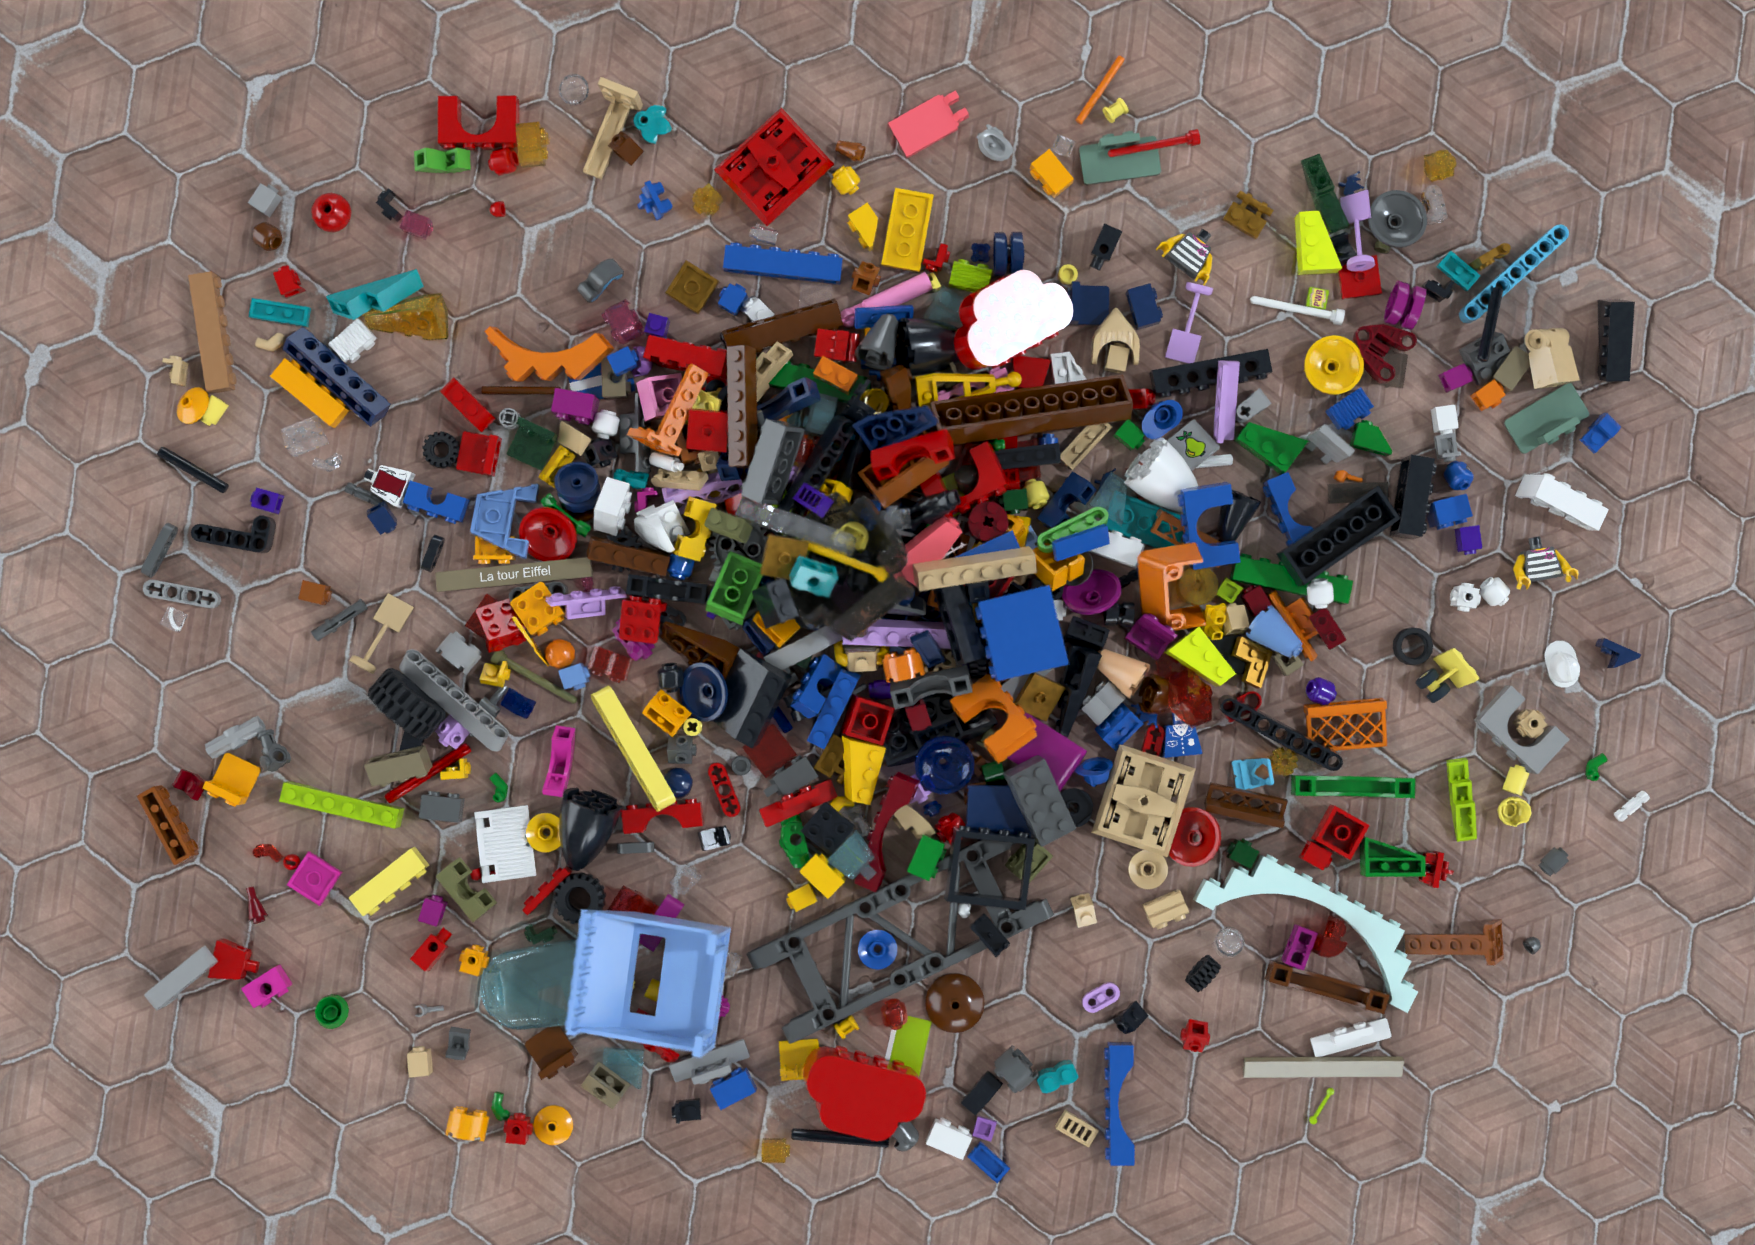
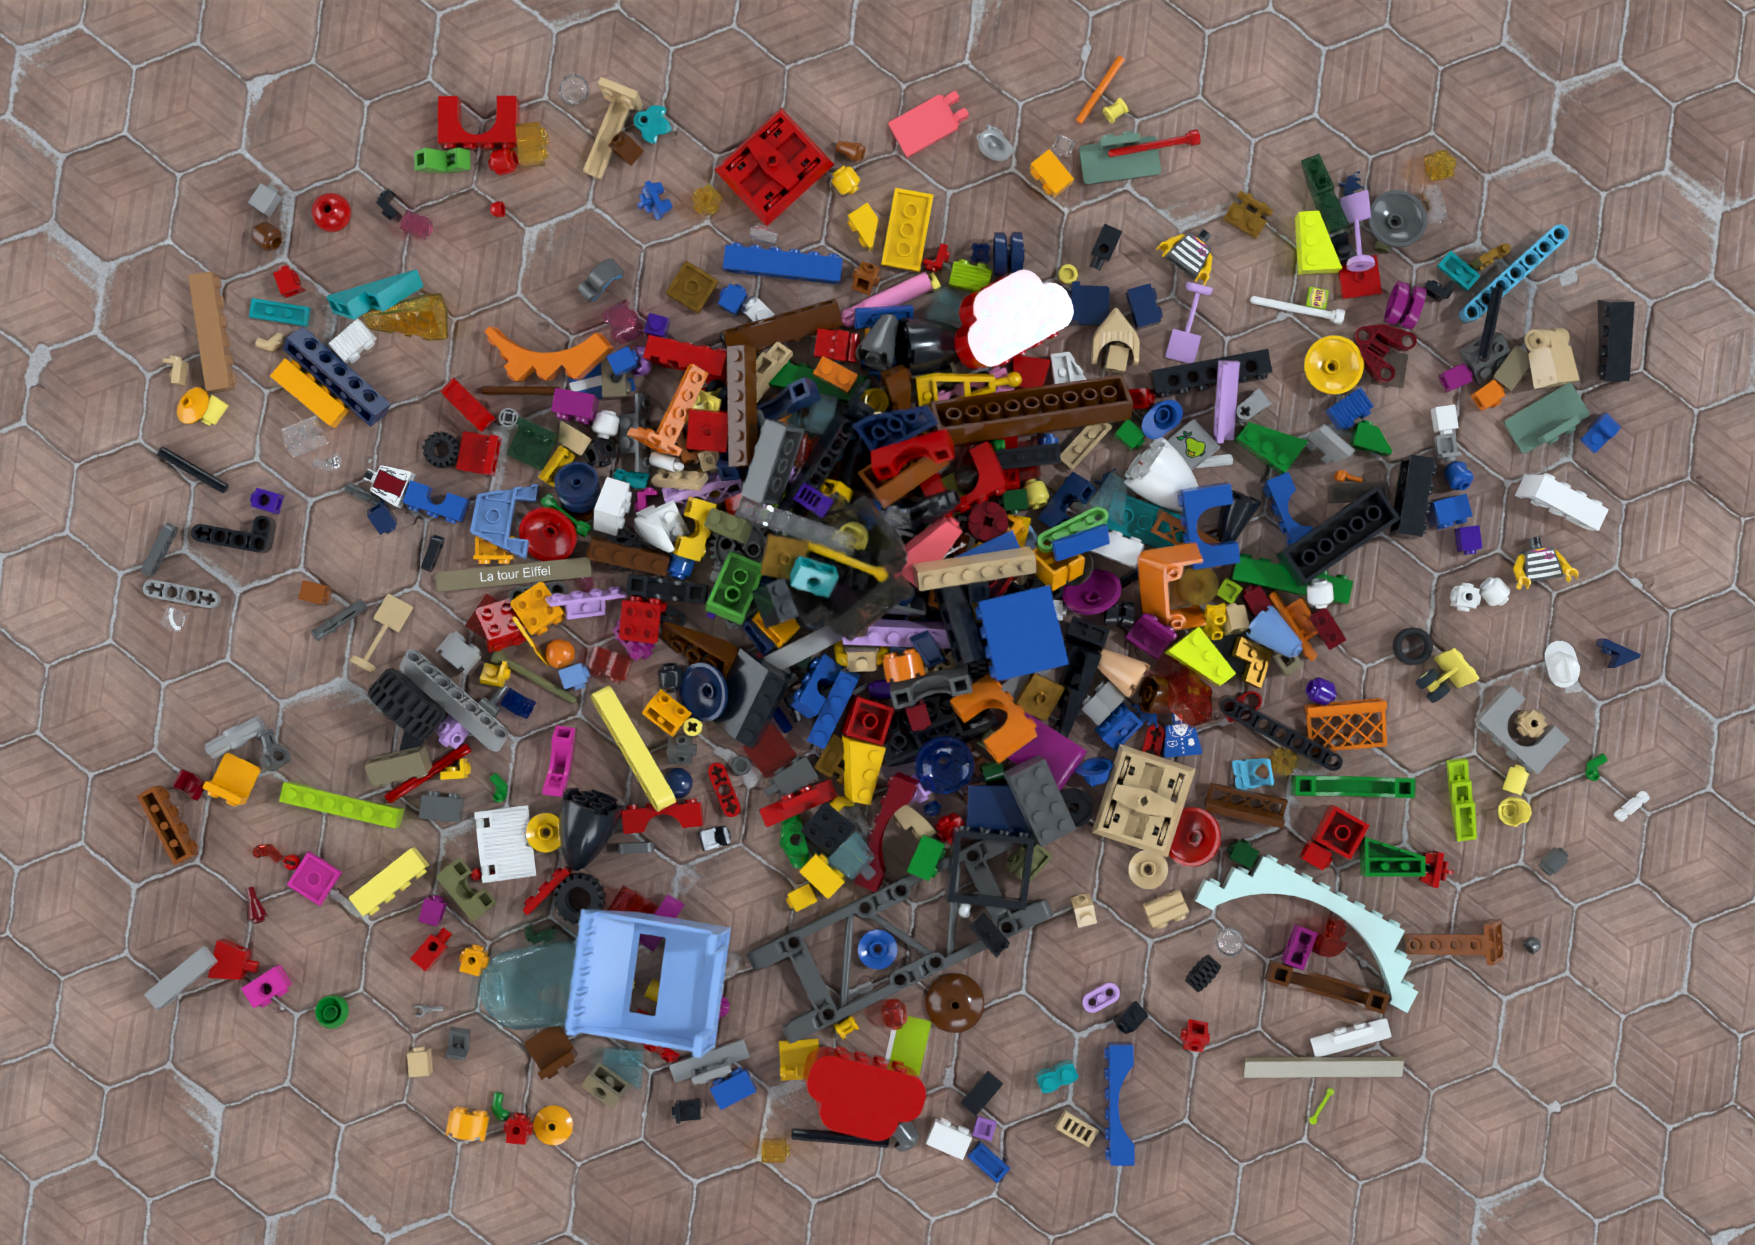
(657, 394): bright pink brick -> none
(1015, 1069): dark grey brick -> none

